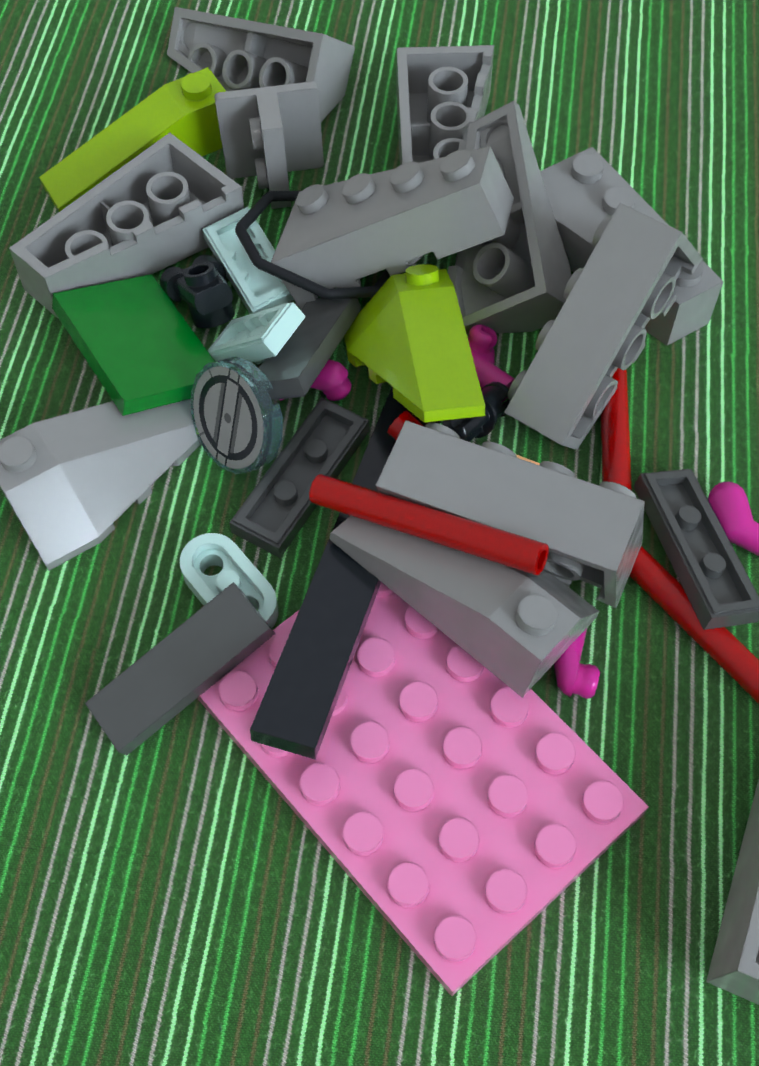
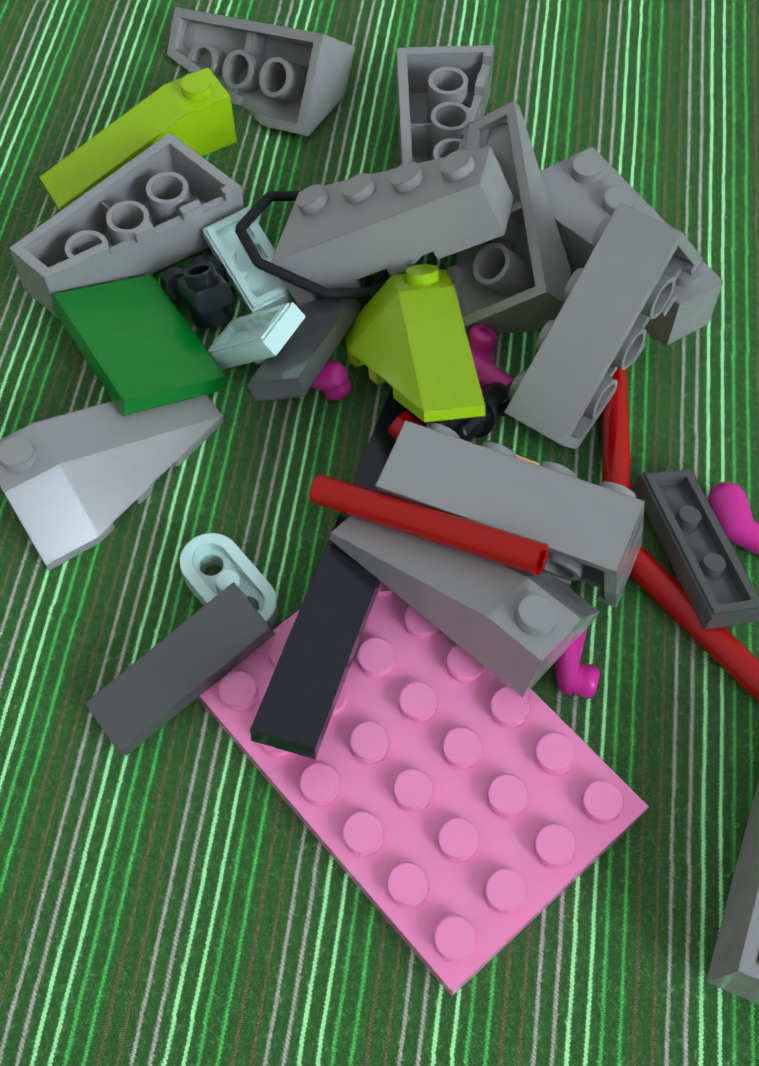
(236, 415): tile -> none
(271, 133): light grey bracket -> none
(281, 498): dark grey tile -> none

